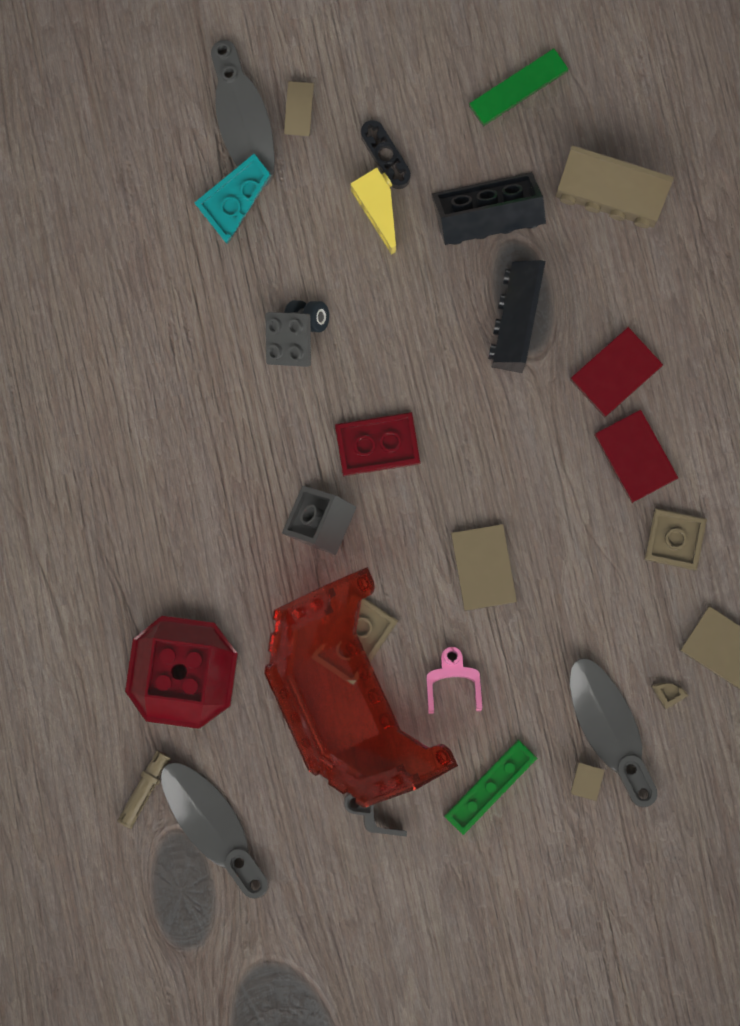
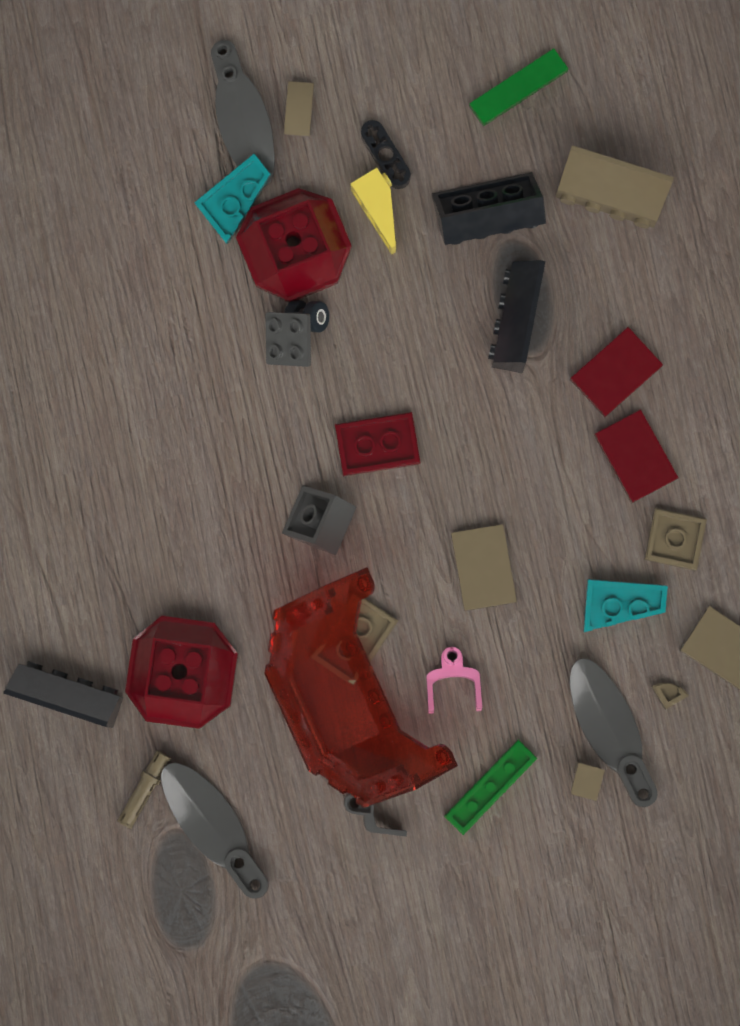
(64, 695): none -> black slope
(298, 269): none -> dark red piece
(619, 602): none -> teal wing

